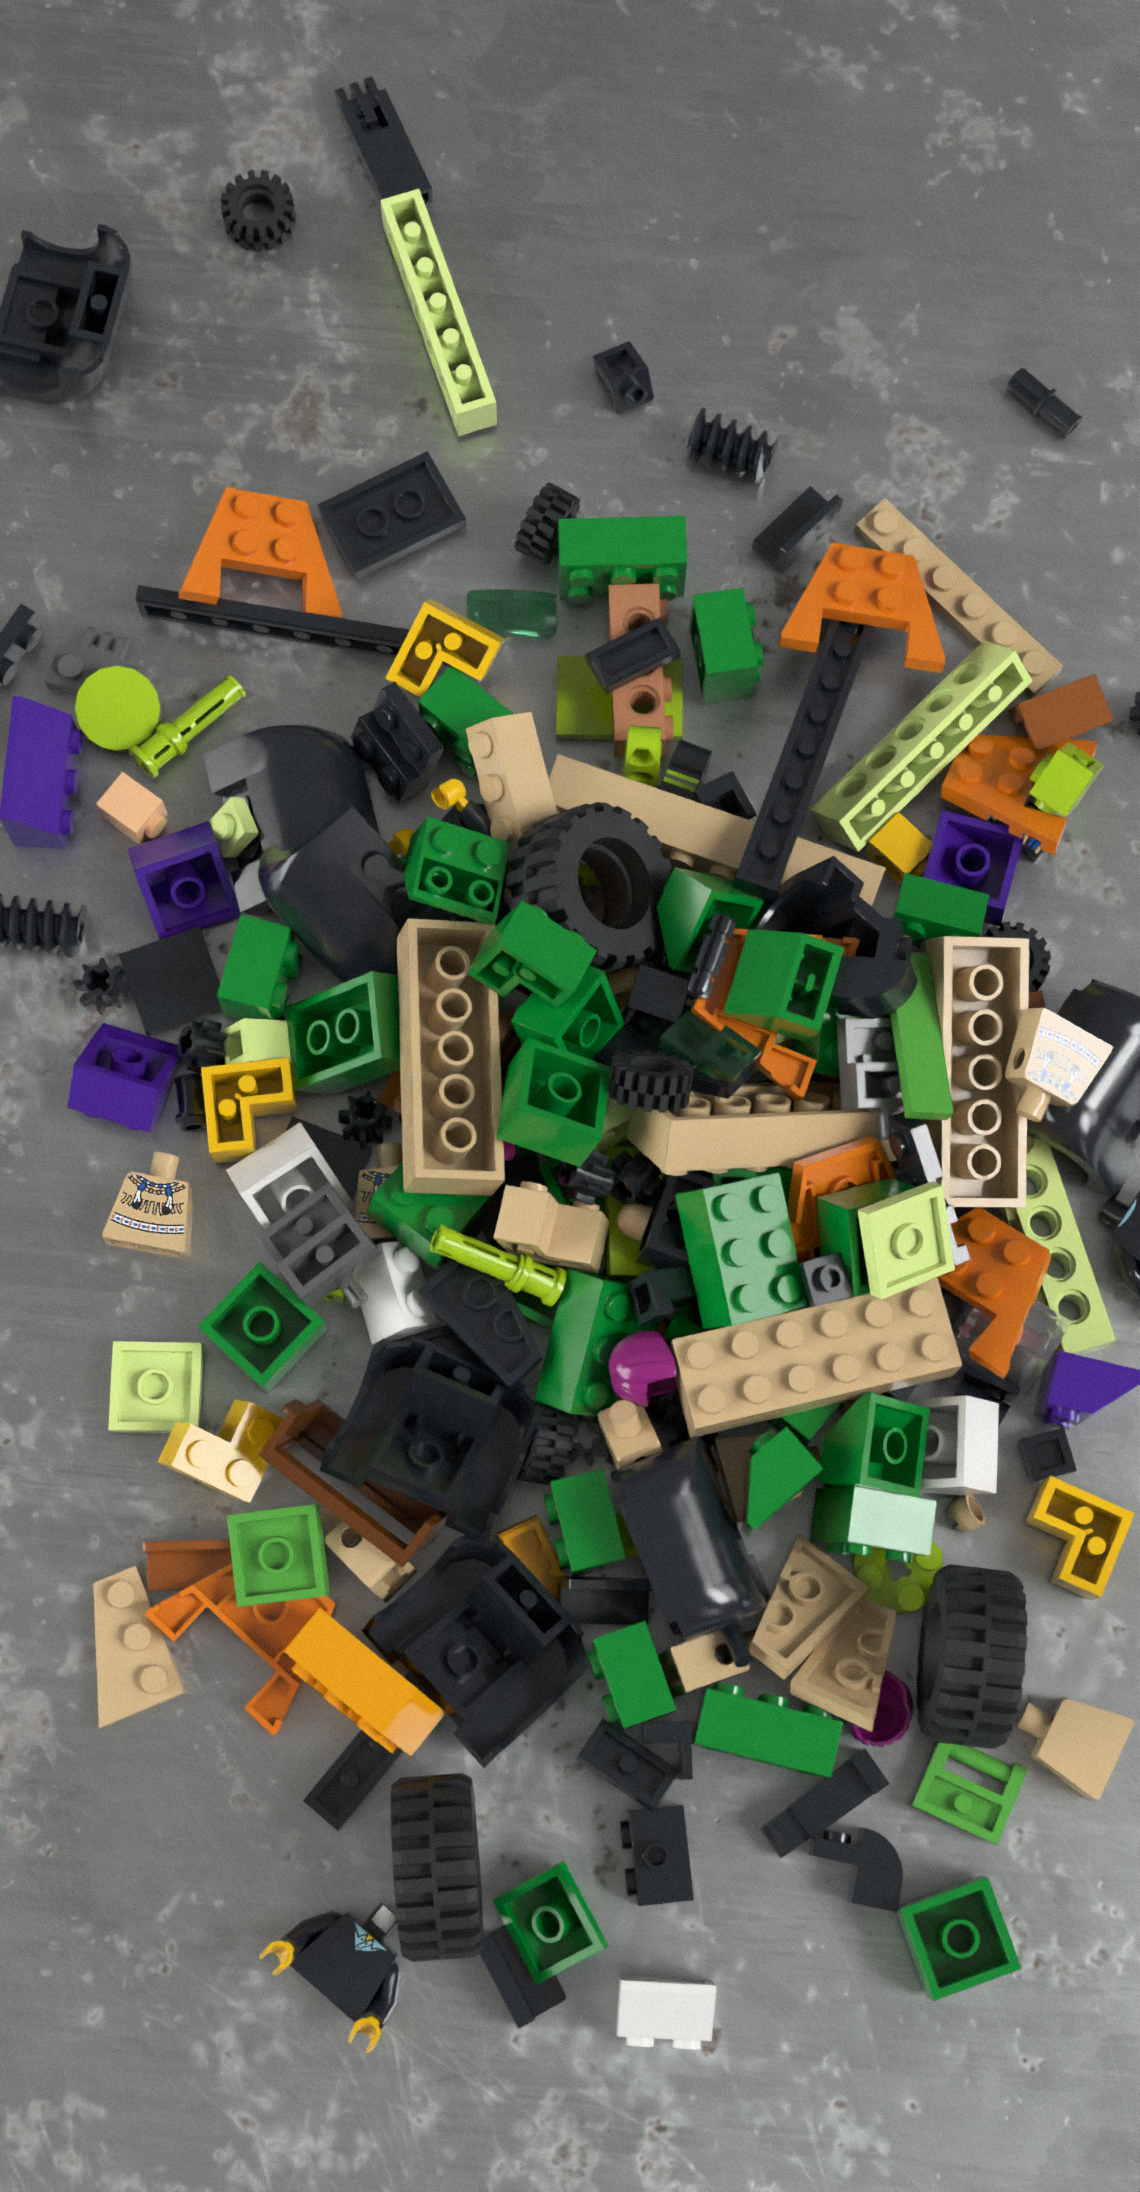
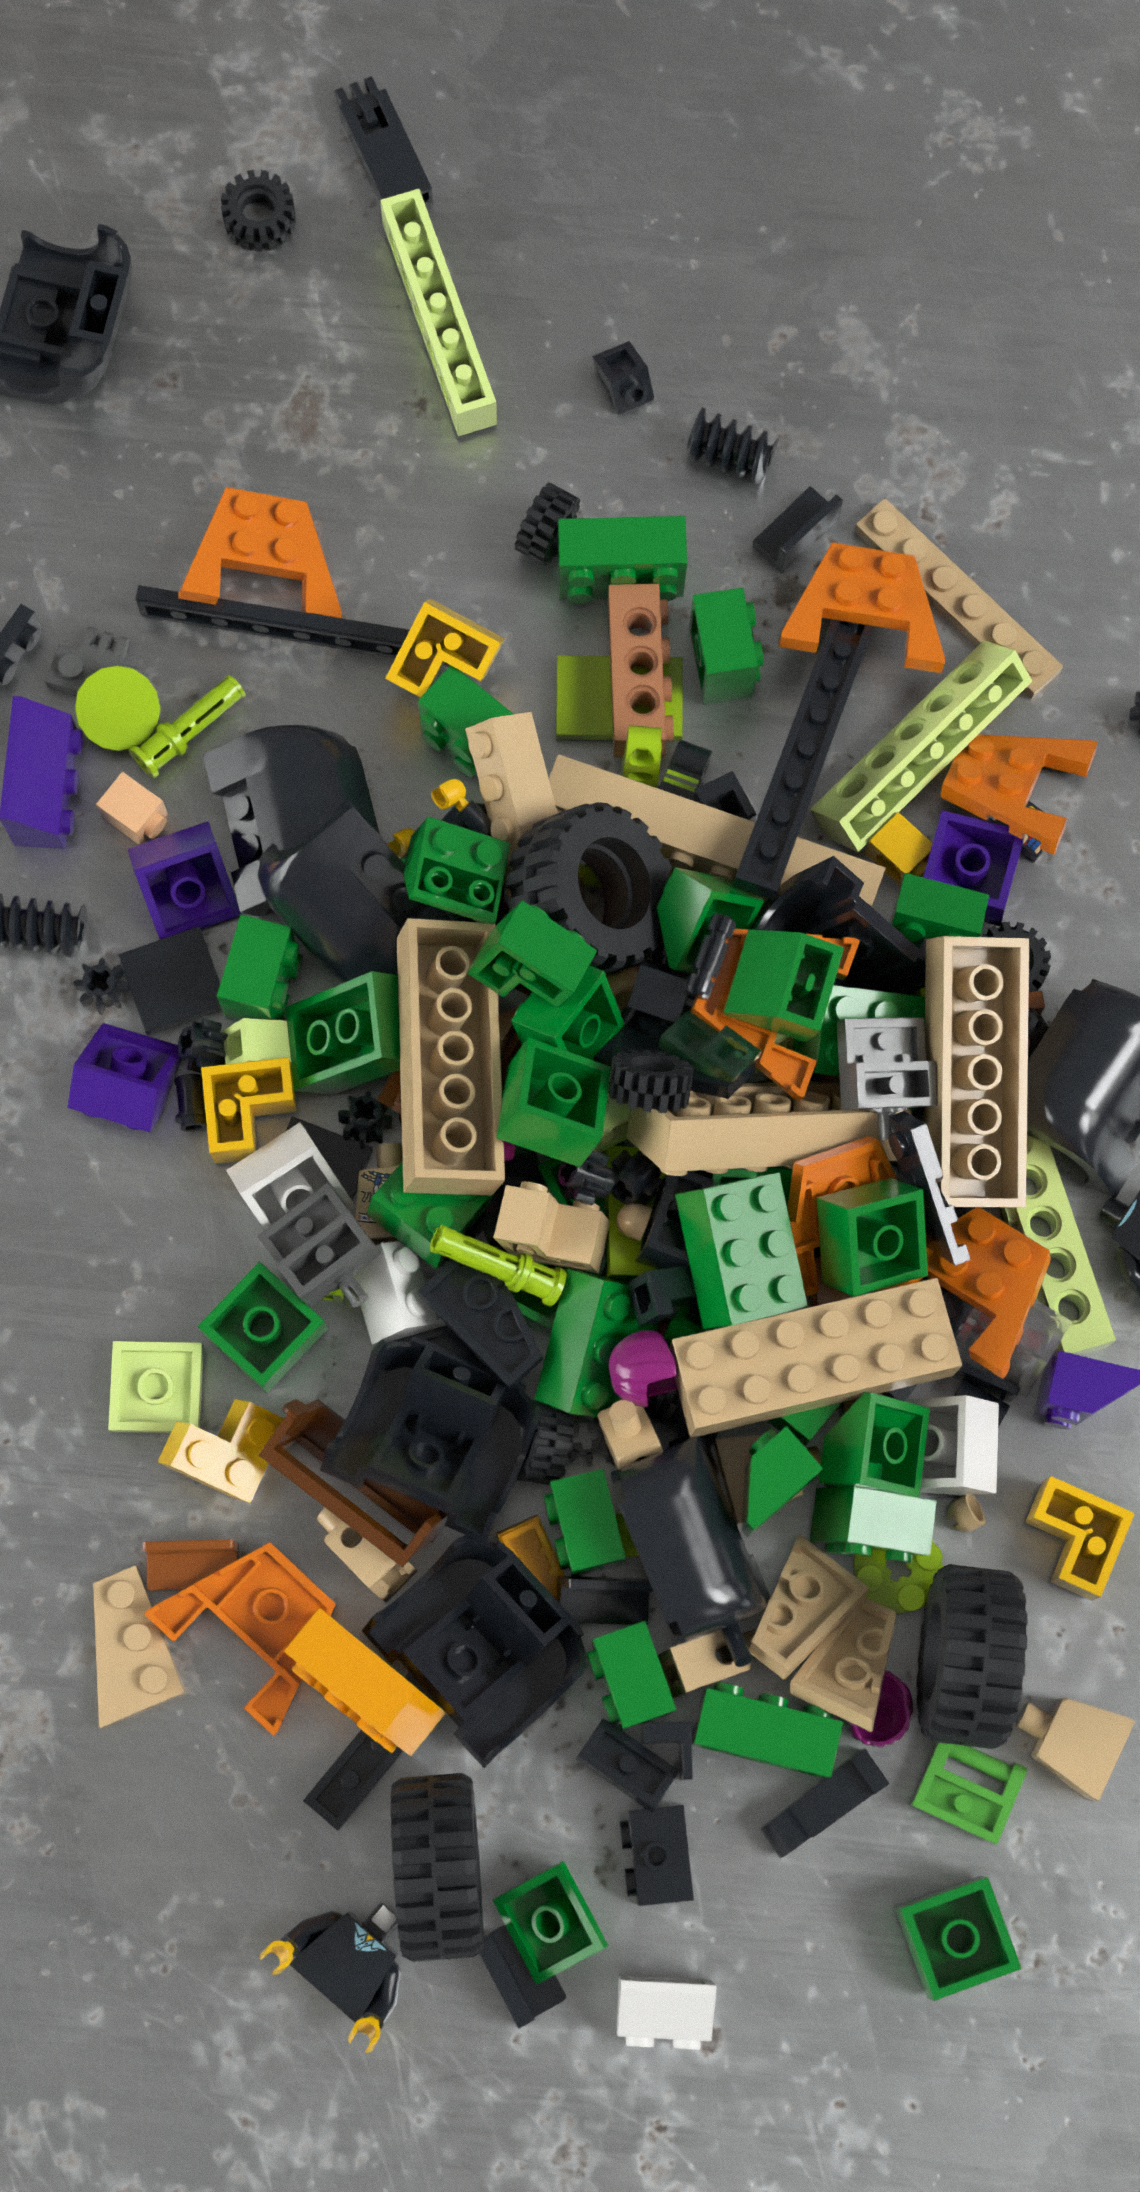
(153, 1211): tan torso -> none
(233, 827): yellowish green plate -> none
(278, 1555): bright green plate -> none
(392, 515): black plate -> none
(397, 744): black plate -> none
(513, 611): clear green slope -> none
(632, 655): black tile -> none
(825, 1279): bracket -> none
(876, 1866): black brick -> none
(880, 983): black brick -> none
(906, 1240): yellowish green plate -> none
(921, 1049): bright green tile -> none
(1044, 402): black axle -> none
(1047, 1455): black plate -> none
(1052, 1061): torso -> none
(1063, 712): dark orange panel -> none
(1063, 779): lime brick -> none

